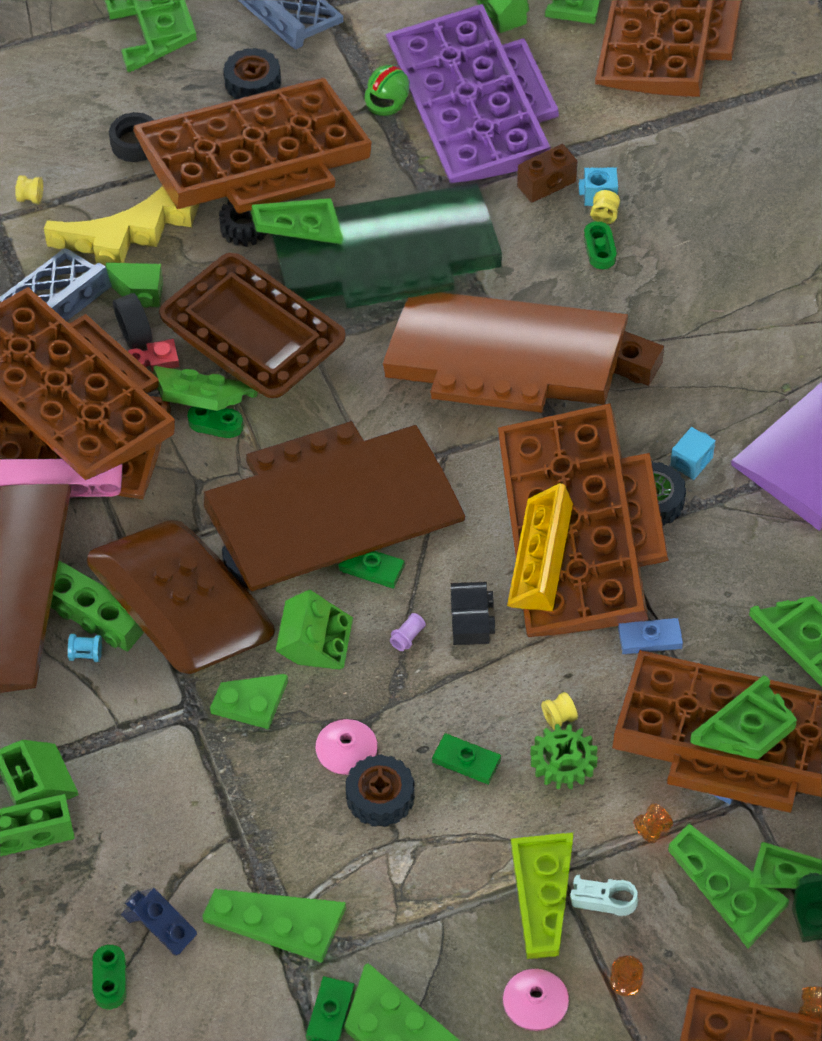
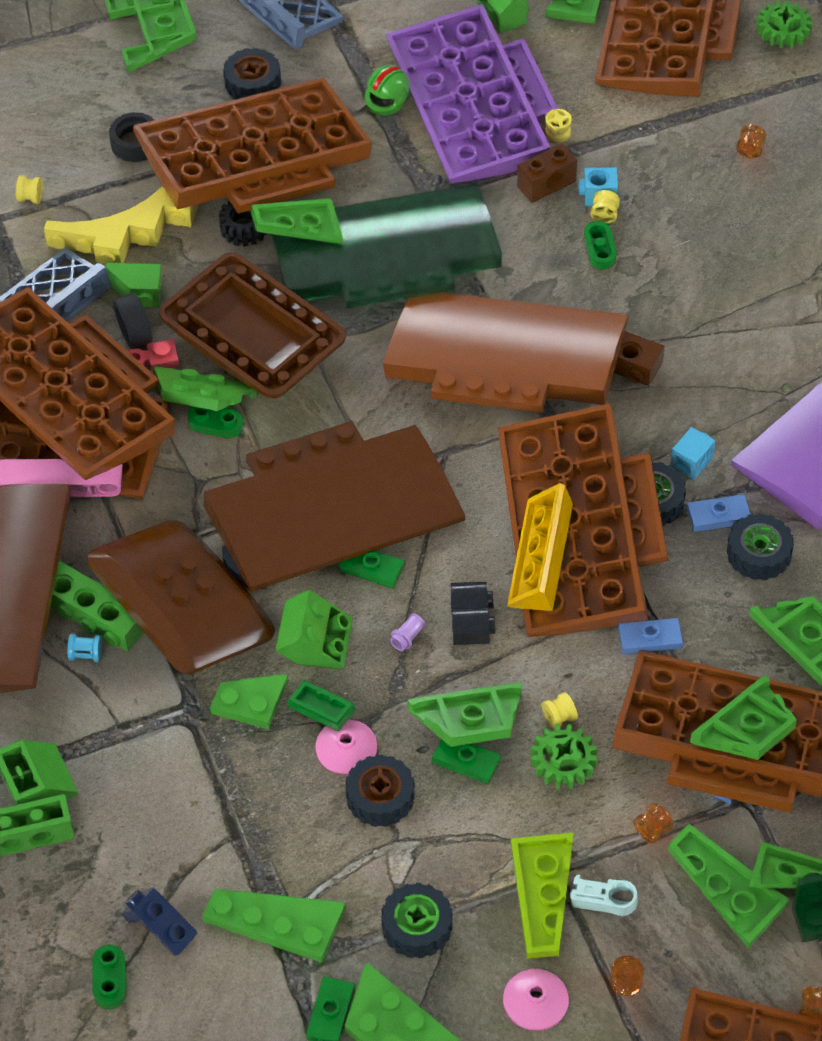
(321, 705): none -> green plate
(429, 932): none -> black wheel
(469, 714): none -> bright green wing
(558, 125): none -> light yellow wheel
(717, 512): none -> medium blue plate
(751, 141): none -> clear orange wheel
(763, 532): none -> black wheel
(784, 24): none -> bright green gear

